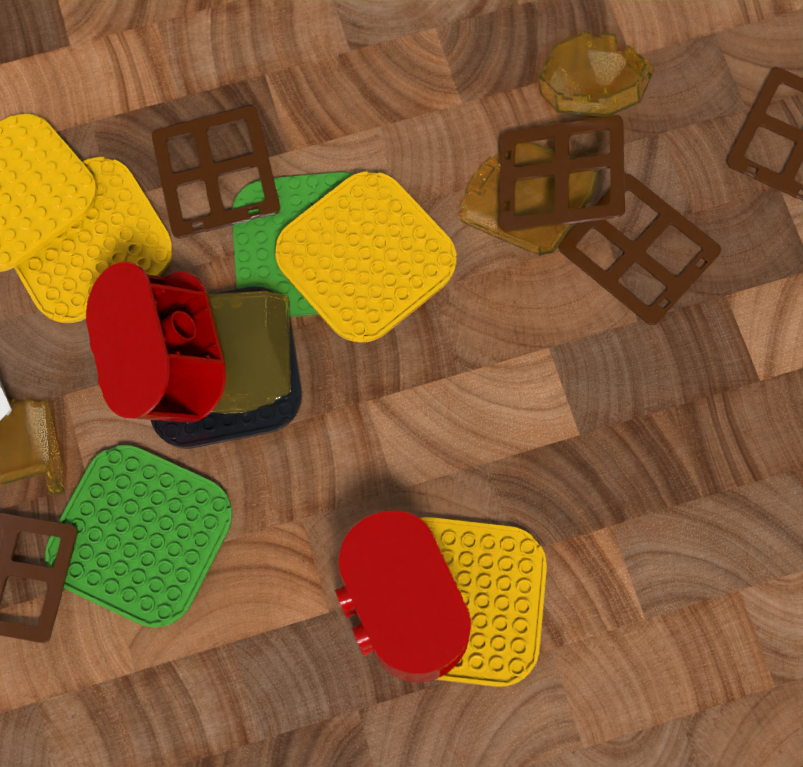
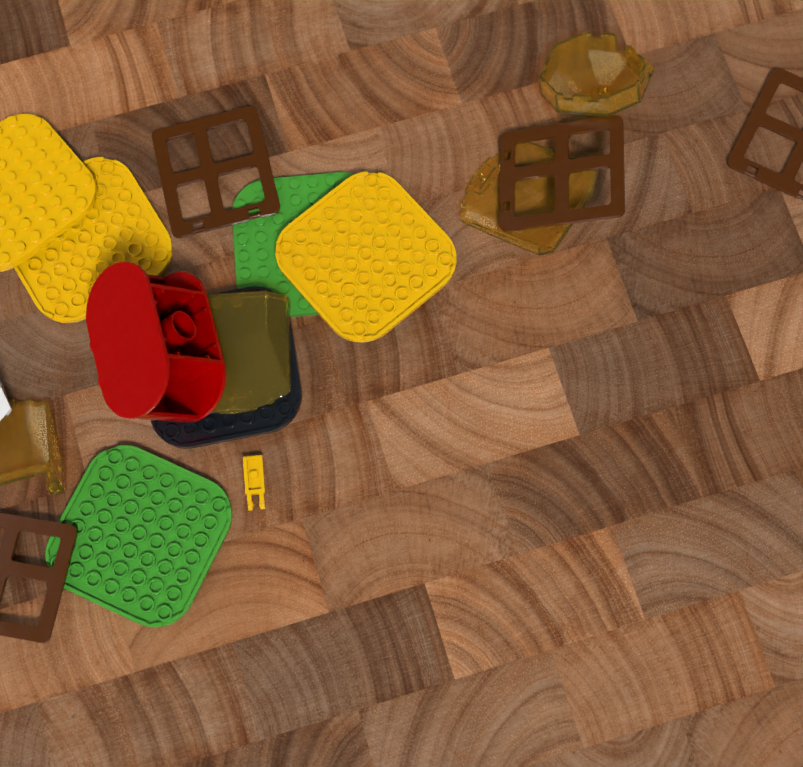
(254, 480): none -> yellow hinge
(402, 597): red brick -> none
(504, 589): yellow plate -> none
(636, 253): reddish brown window -> none

